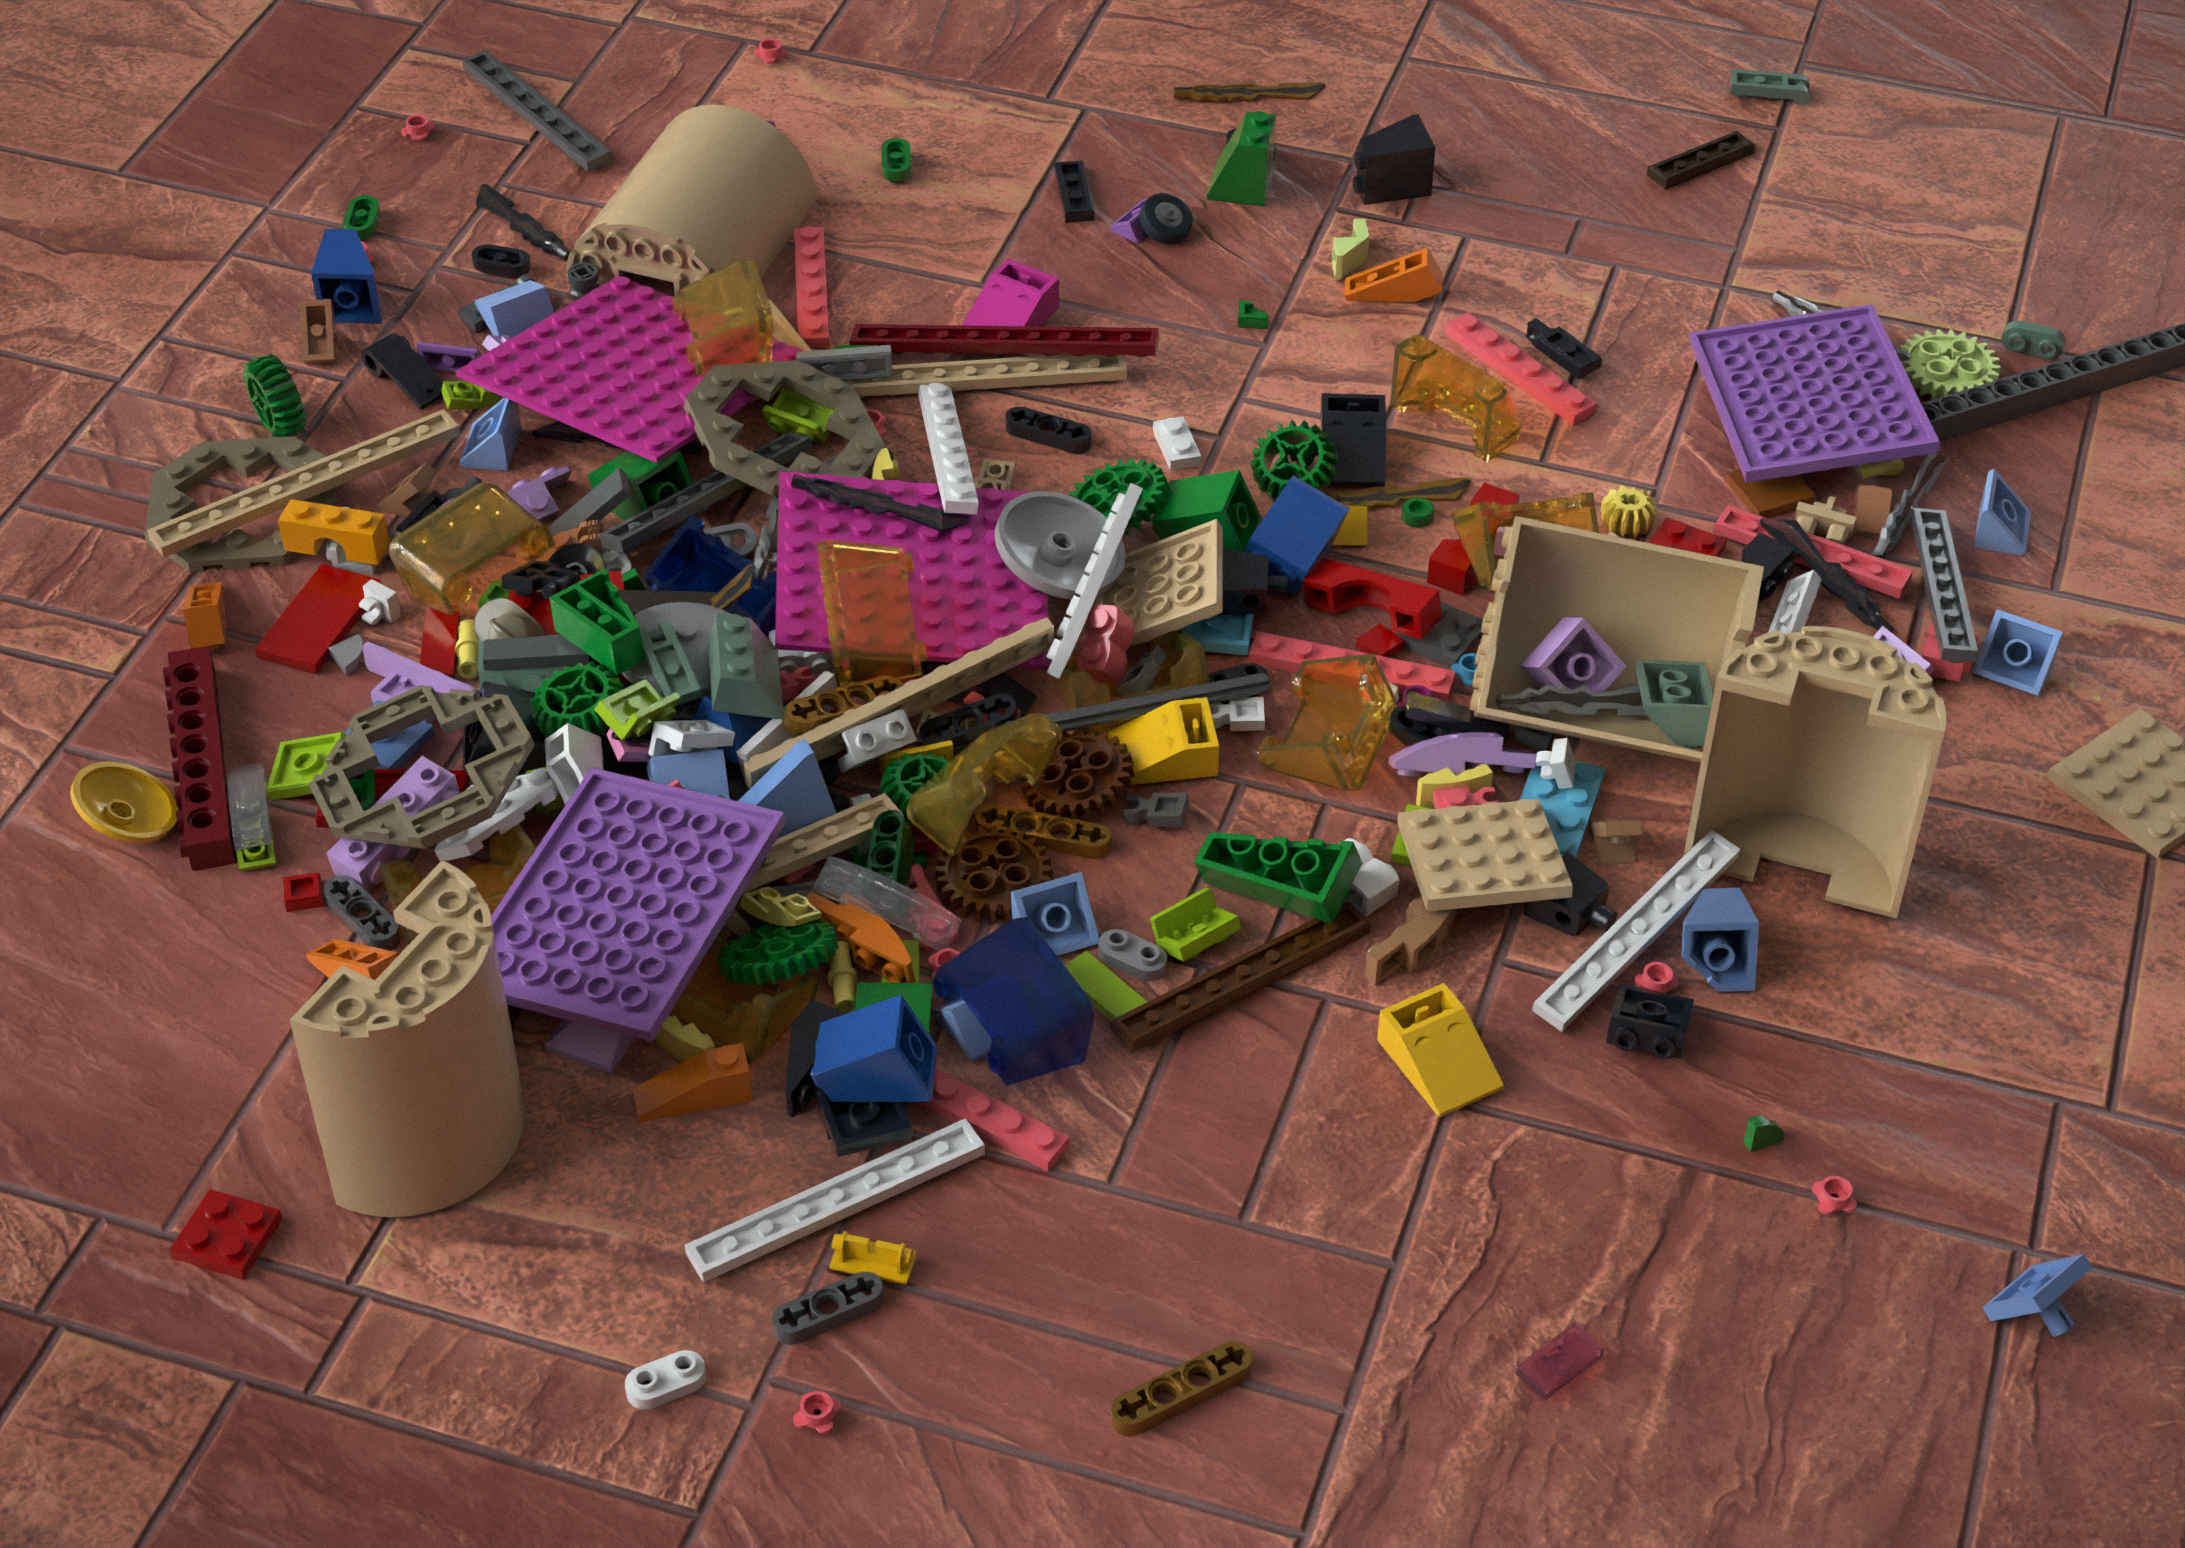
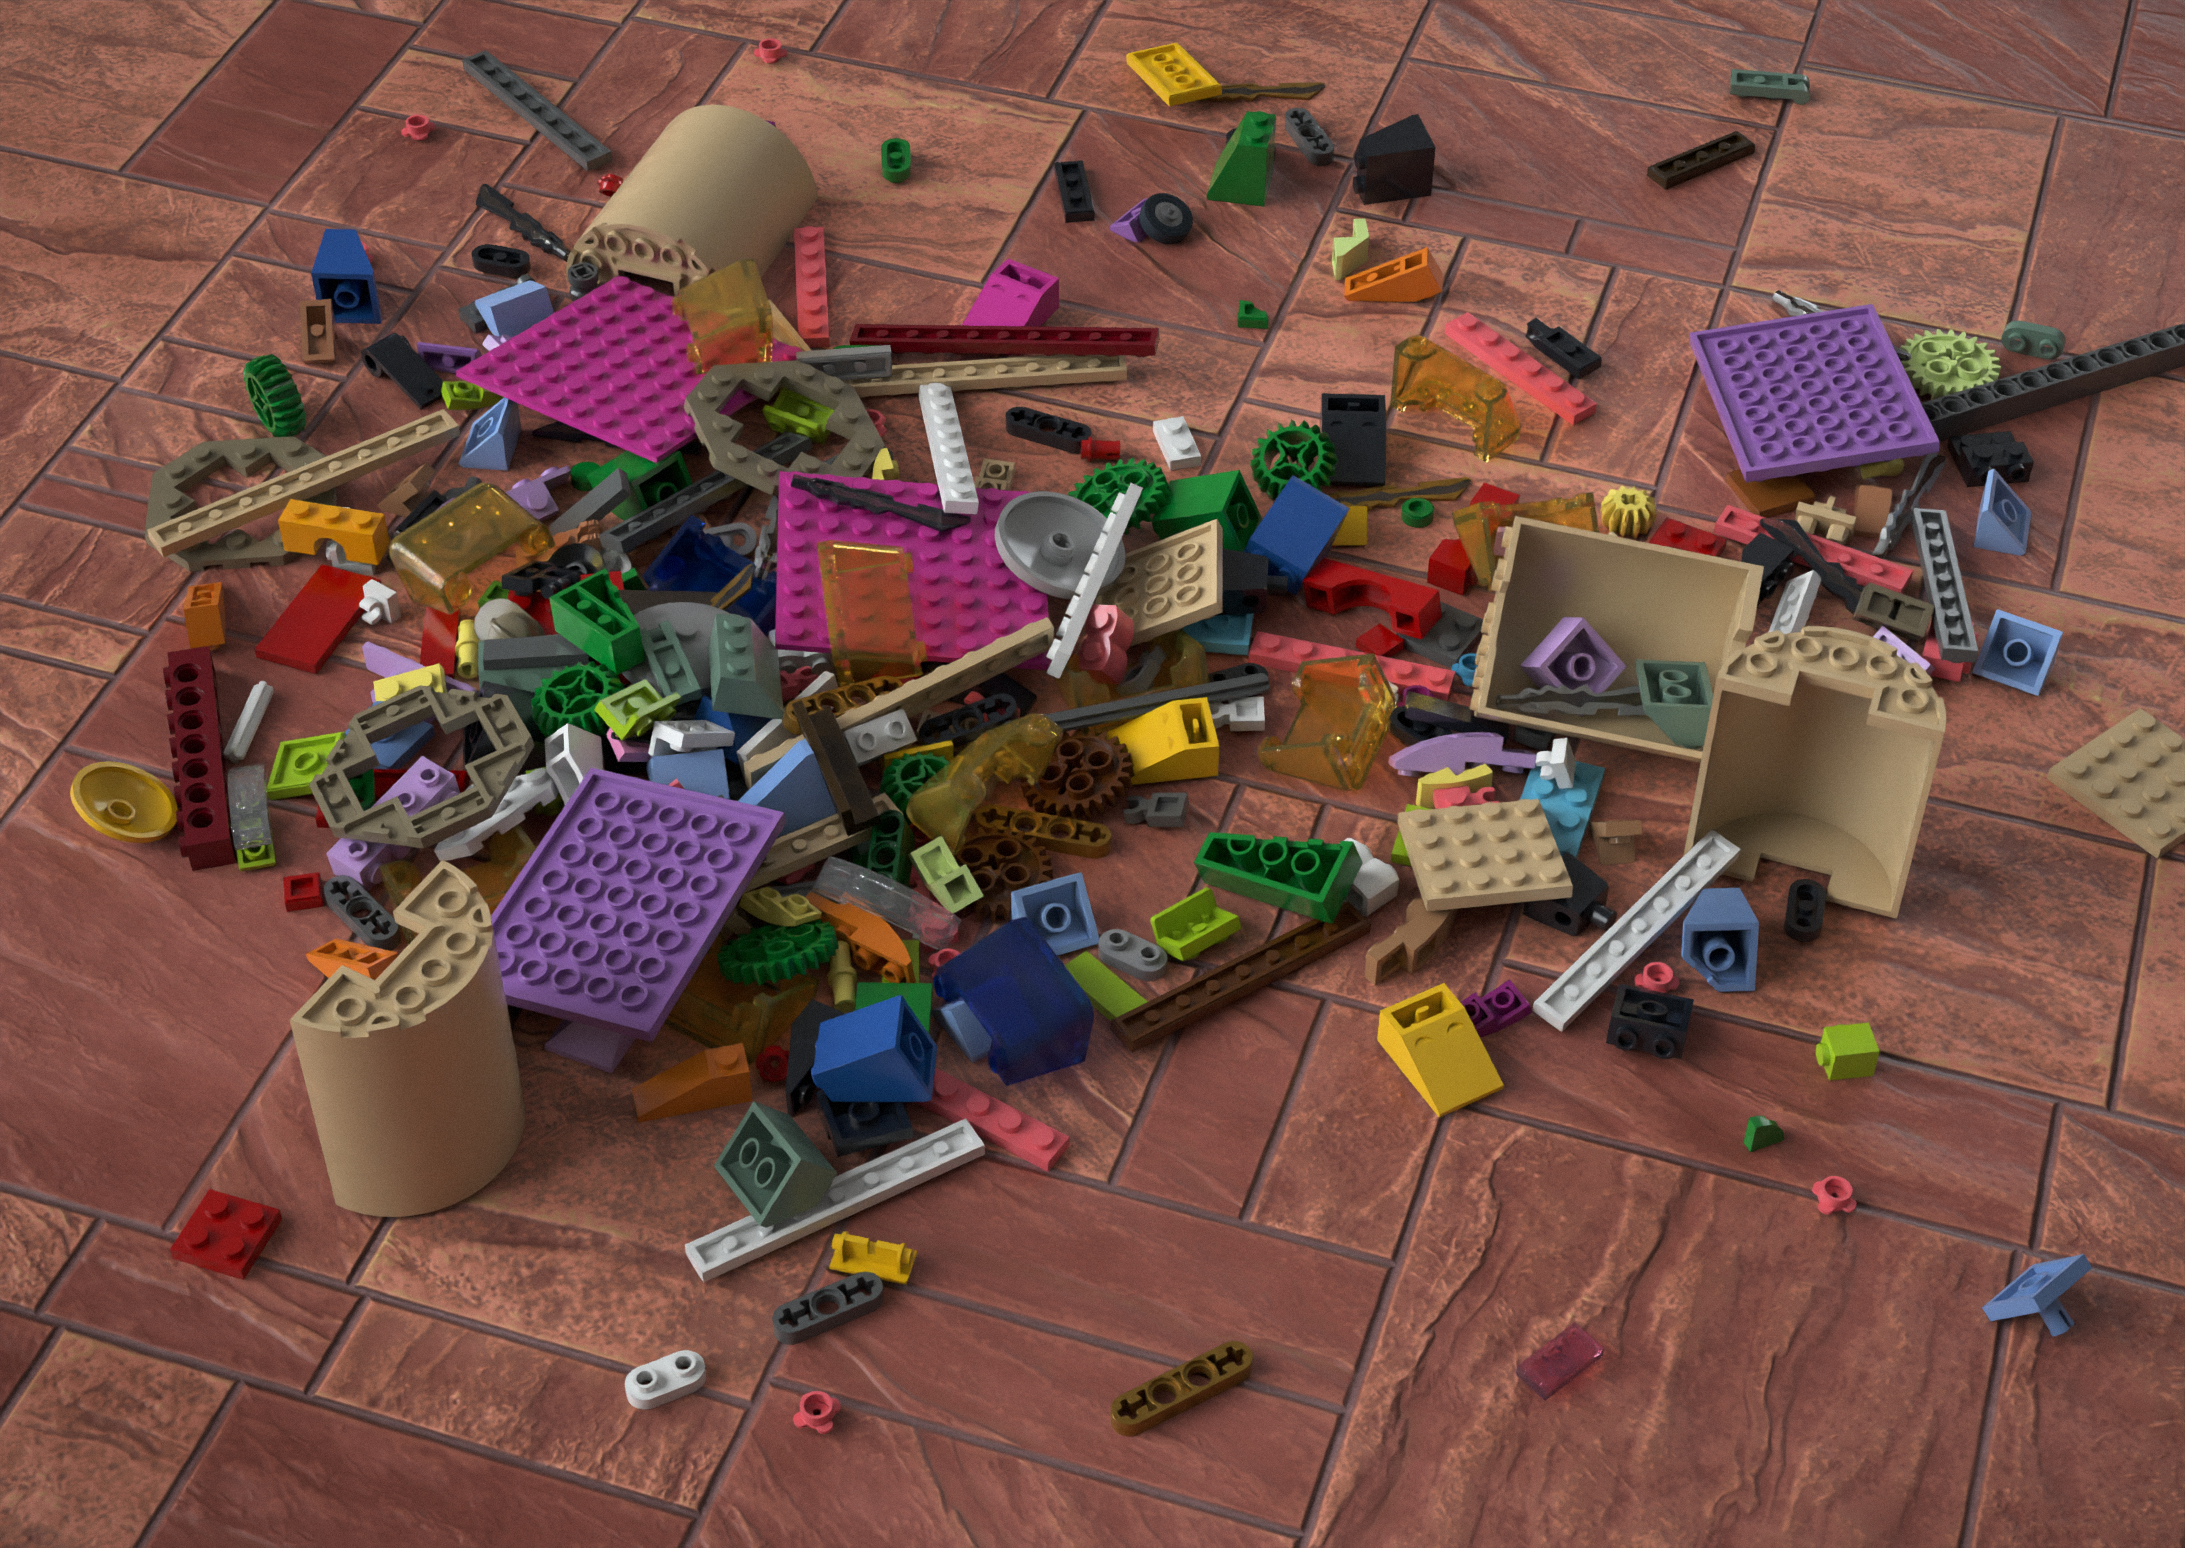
(248, 722): none -> white axle
(347, 653): light grey tile -> none
(362, 216): green plate -> none
(398, 684): none -> light yellow plate
(579, 475): none -> green tile
(609, 184): none -> red plate
(682, 1041): light yellow slope -> none
(764, 1061): none -> red plate
(774, 1166): none -> sand green slope
(838, 769): none -> dark brown fence
(943, 877): none -> yellowish green slope
(1100, 449): none -> red pin
(1173, 74): none -> yellow tile
(1308, 145): none -> dark grey beam
(1496, 1009): none -> magenta slope
(1805, 910): none -> black plate
(1848, 1051): none -> lime brick
(1894, 611): none -> dark tan brick
(1988, 451): none -> black plate

